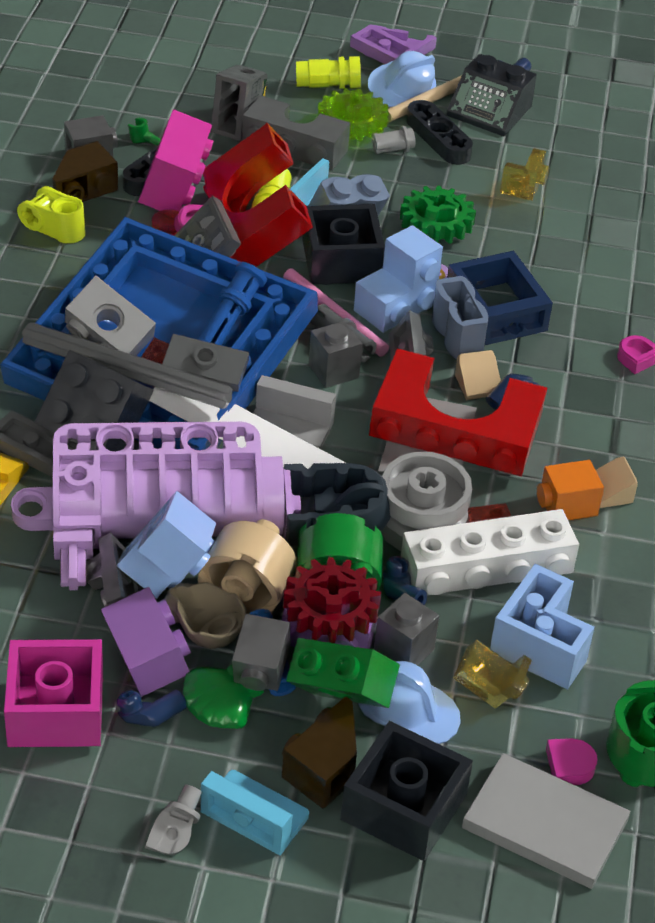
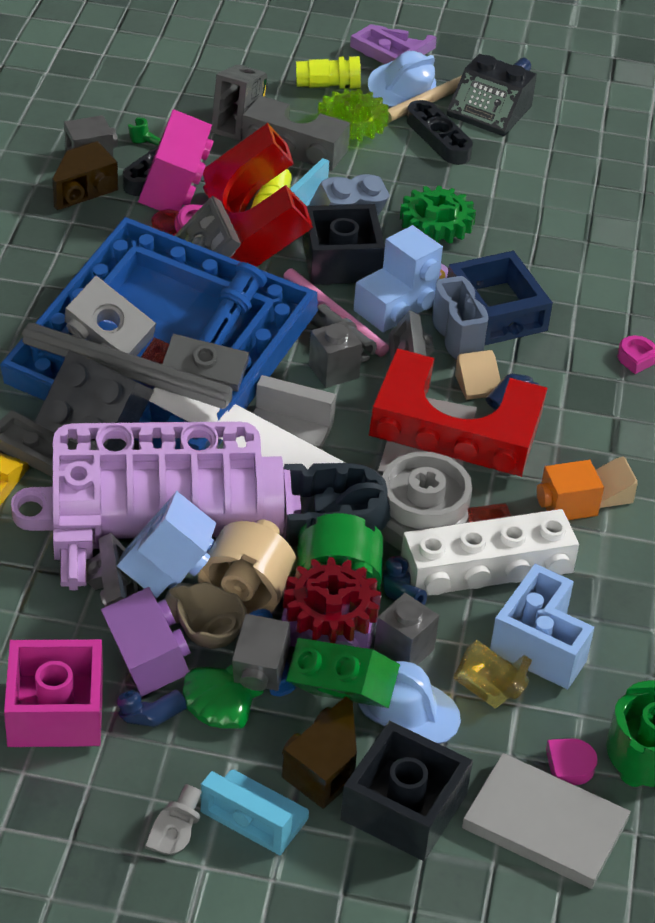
(54, 215): neon yellow piece -> none
(393, 140): light grey pin -> none
(524, 180): clear yellow bracket -> none

